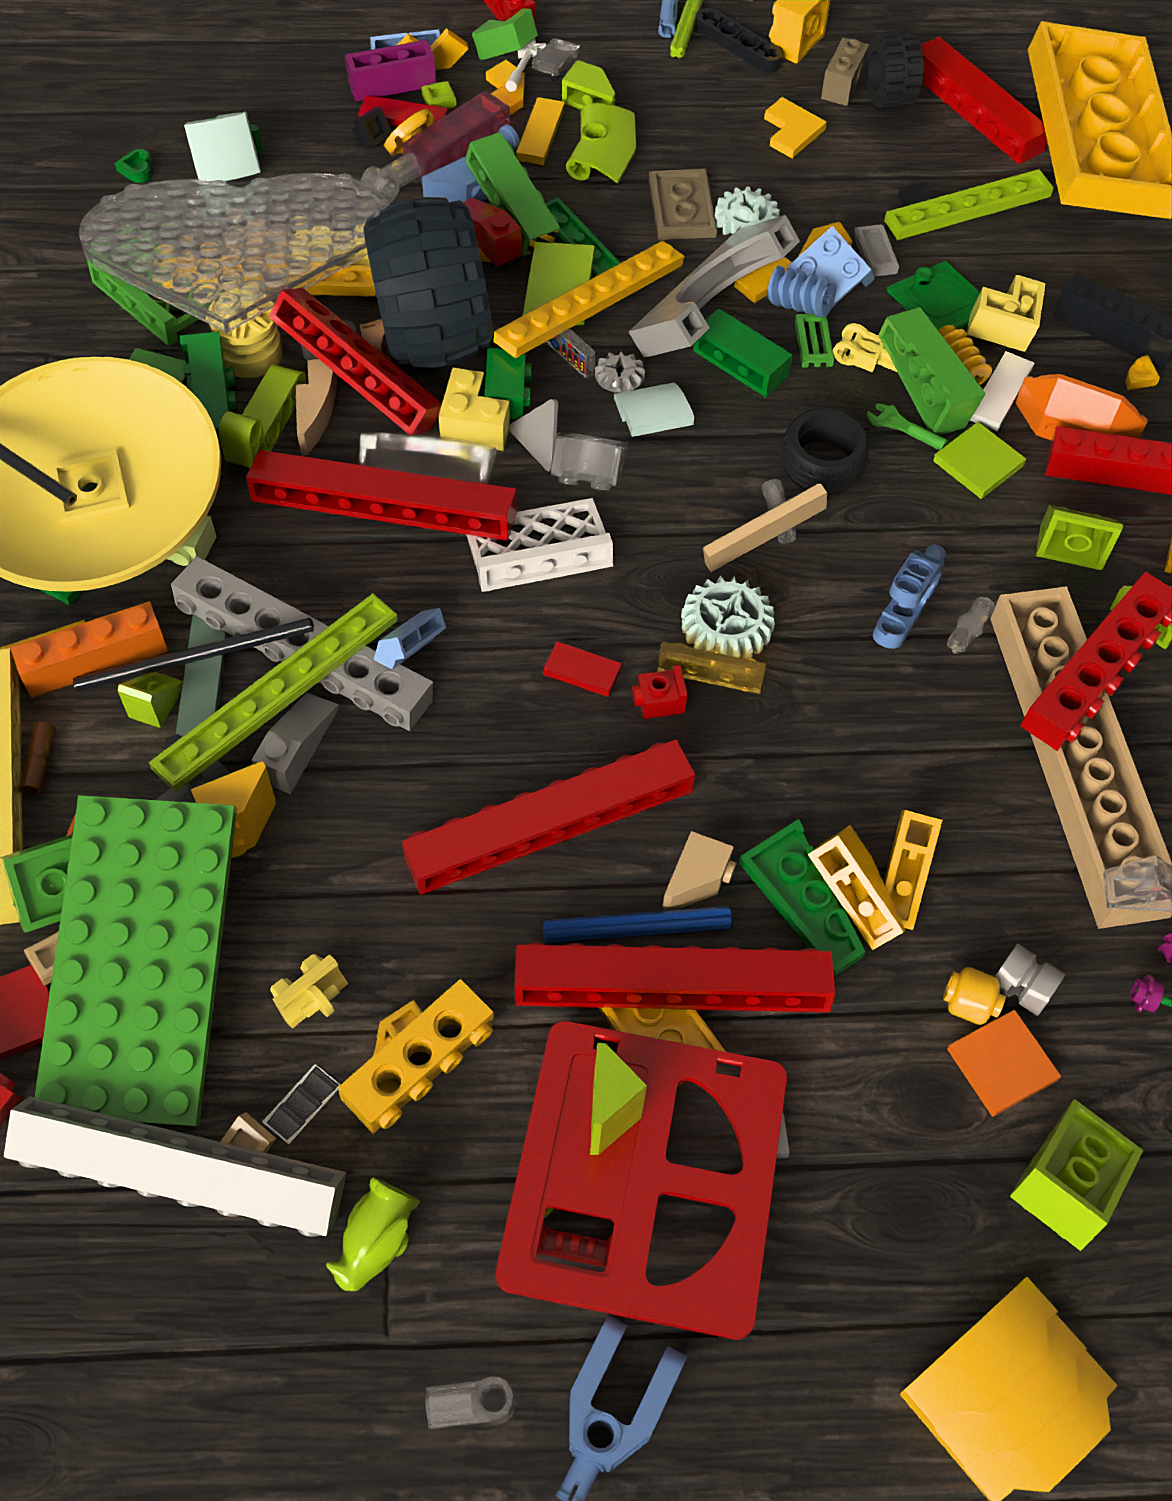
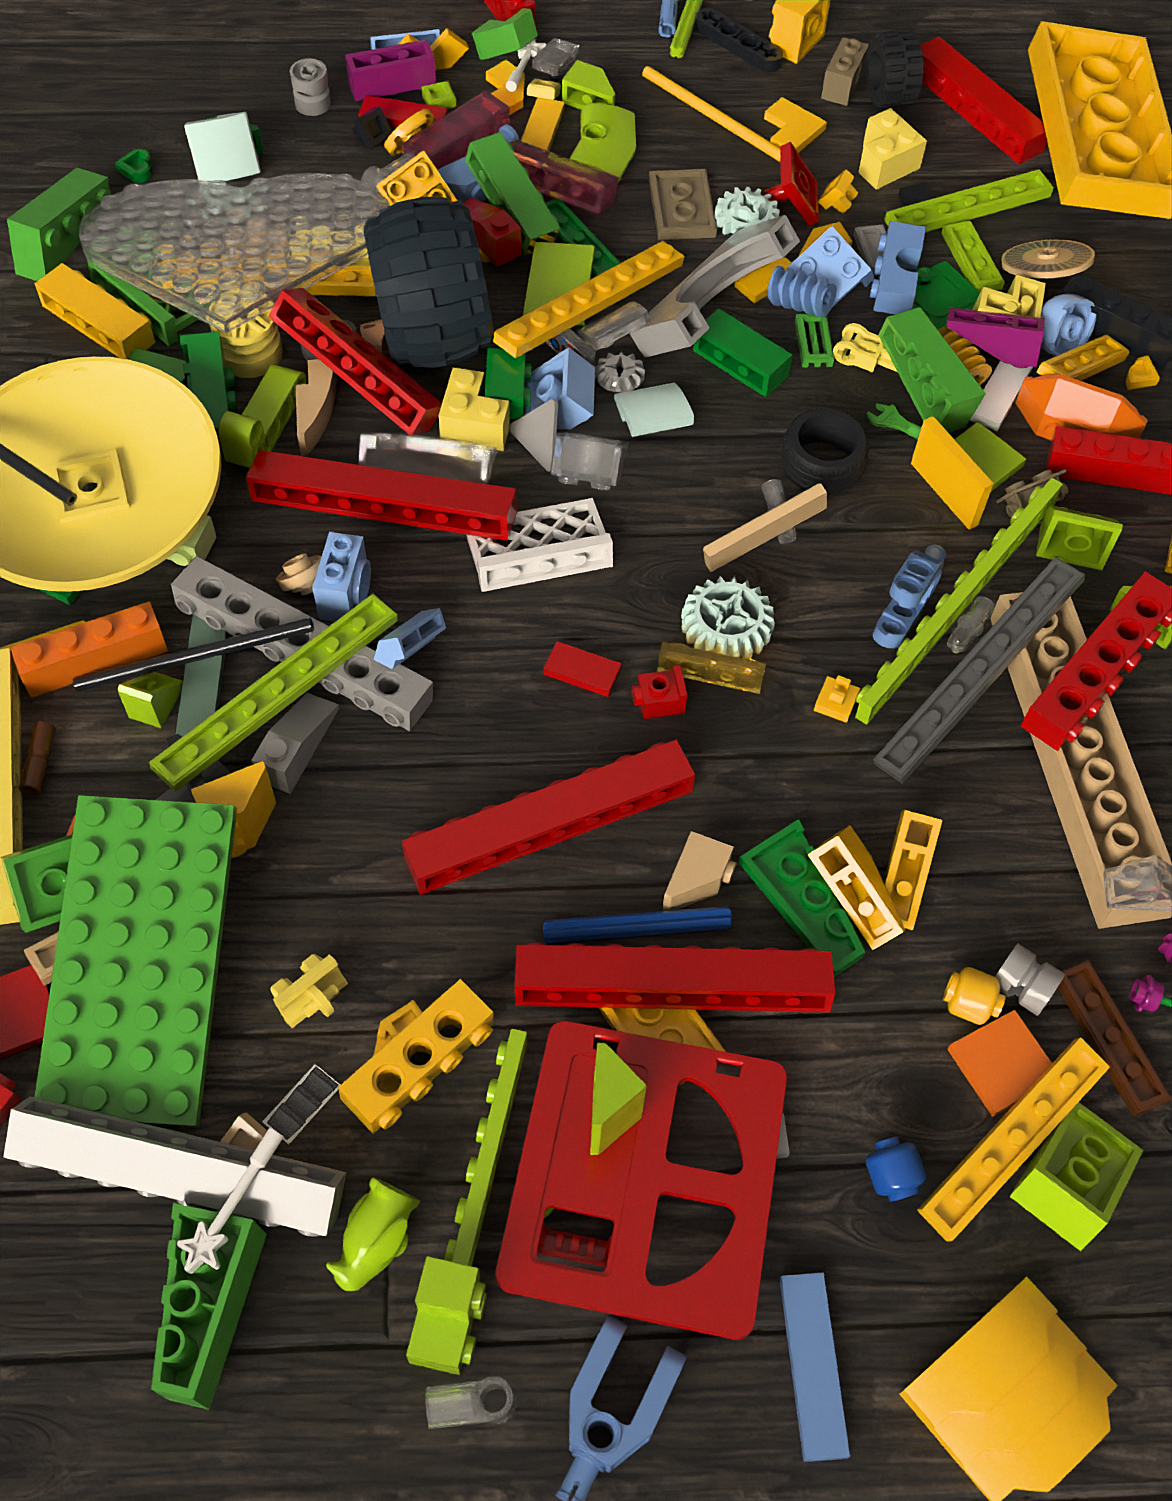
(48, 226): none -> bright green wedge
(94, 312): none -> yellow brick
(202, 1307): none -> bright green wedge
(207, 1241): none -> white piece
(299, 574): none -> tan plate
(310, 87): none -> light grey wheel
(341, 576): none -> light blue brick
(415, 180): none -> yellow slope
(446, 1305): none -> lime brick
(491, 1134): none -> lime plate
(544, 89): none -> light yellow tile
(567, 178): none -> clear pink brick
(570, 382): none -> light blue slope
(614, 325): none -> clear slope
(712, 112): none -> yellow piece
(797, 185): none -> red tile
(814, 1368): none -> medium blue tile
(837, 698): none -> yellow tile
(839, 192): none -> yellow tile
(890, 149): none -> light yellow brick
(895, 1169): none -> blue head
(901, 250): none -> medium blue arch
(951, 473): none -> yellow tile
(951, 606): none -> lime plate
(972, 256): none -> lime tile
(978, 670): none -> dark grey tile
(1004, 336): none -> magenta slope
(1013, 1139): none -> yellow plate
(1019, 493): none -> dark tan hinge
(1048, 258): none -> piece
(1066, 323): none -> light blue cylinder
(1086, 359): none -> yellow tile
(1112, 1039): none -> reddish brown tile

